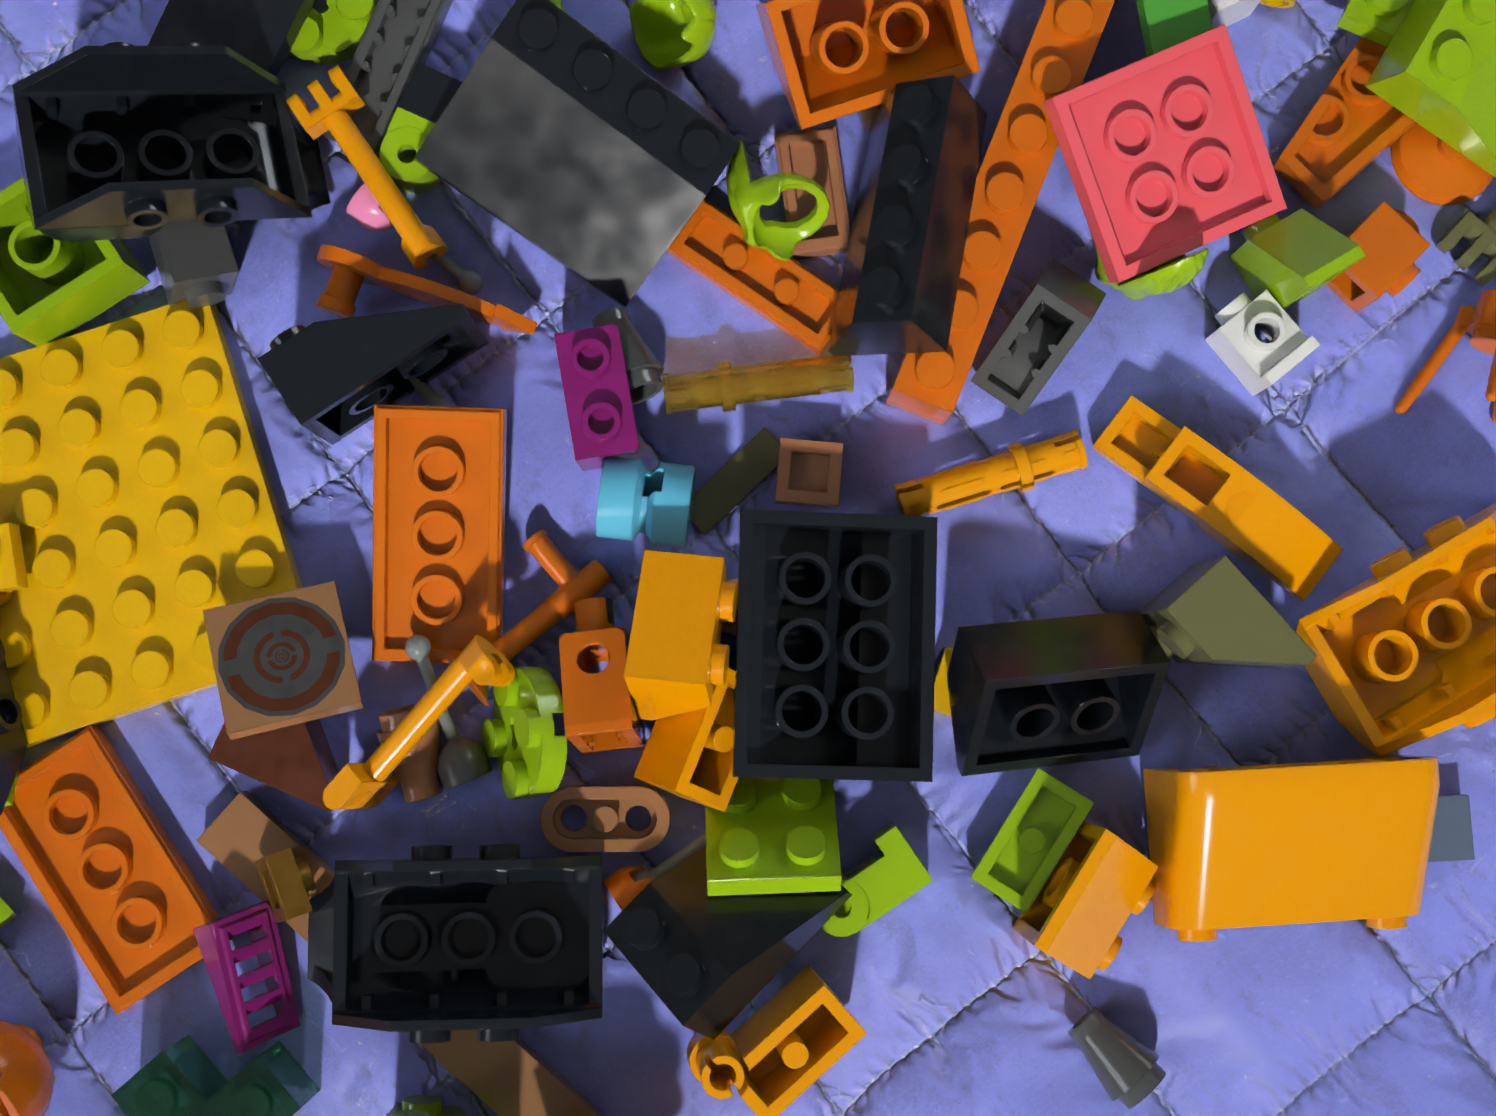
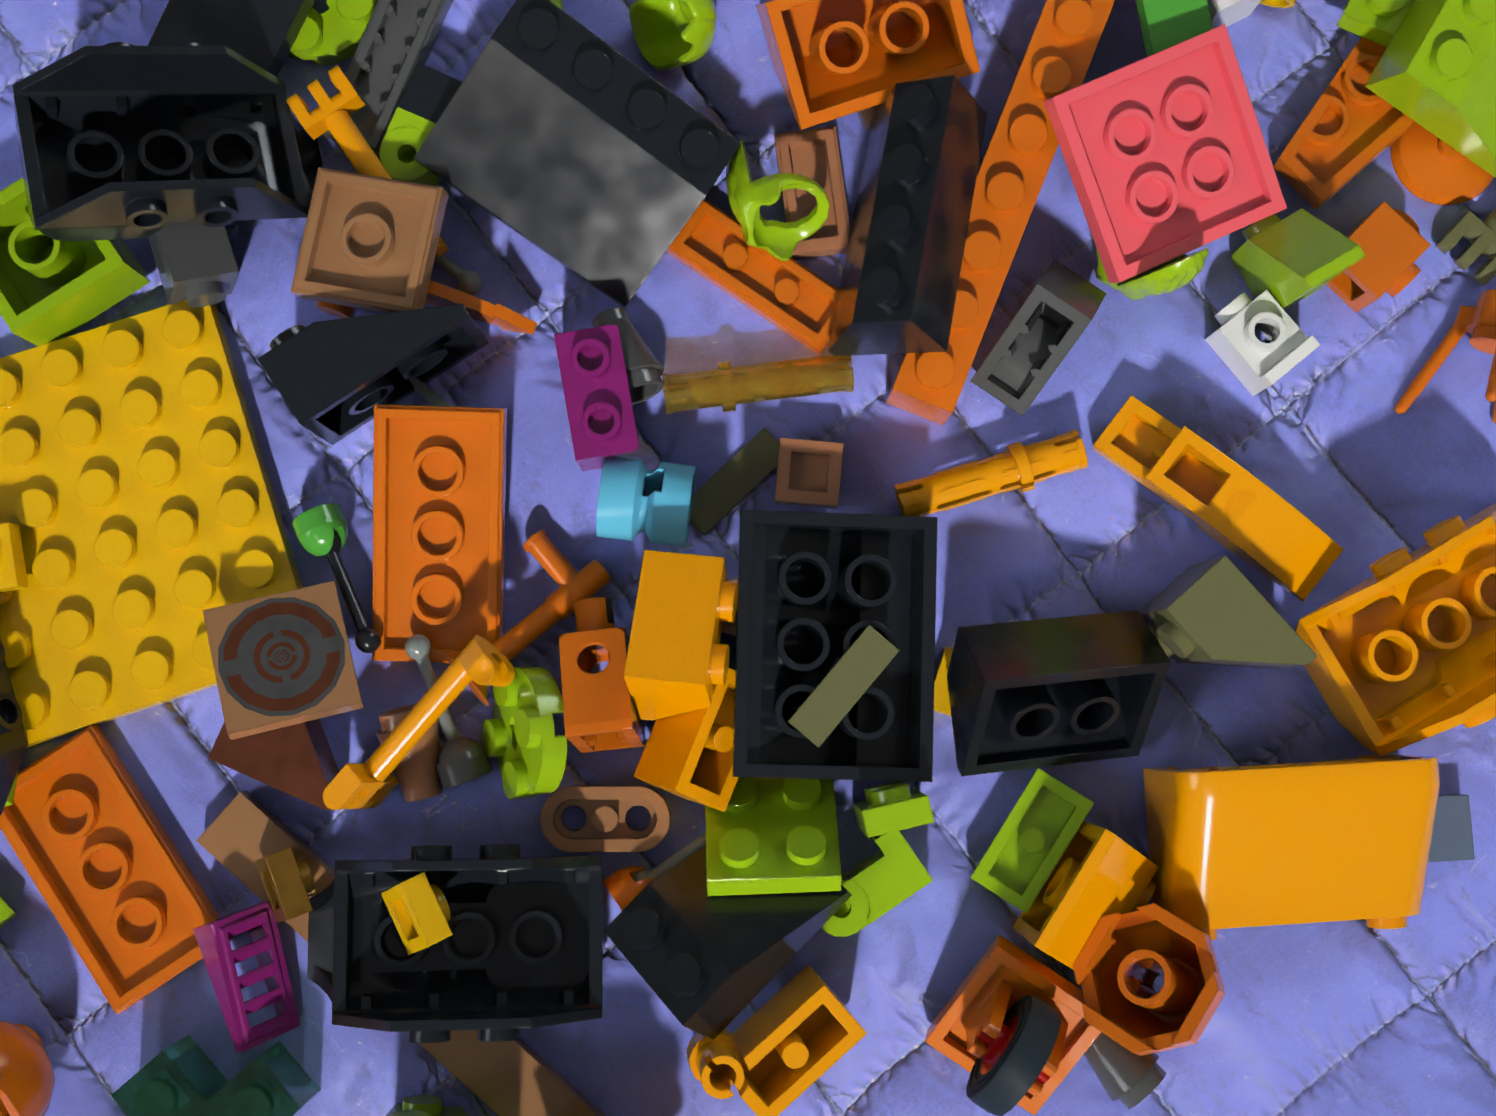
(324, 533): none -> hinge
(369, 242): none -> medium nougat tile
(418, 912): none -> yellow plate
(843, 686): none -> olive window
(892, 809): none -> lime plate
(1013, 1030): none -> orange plate
(1148, 980): none -> orange cone

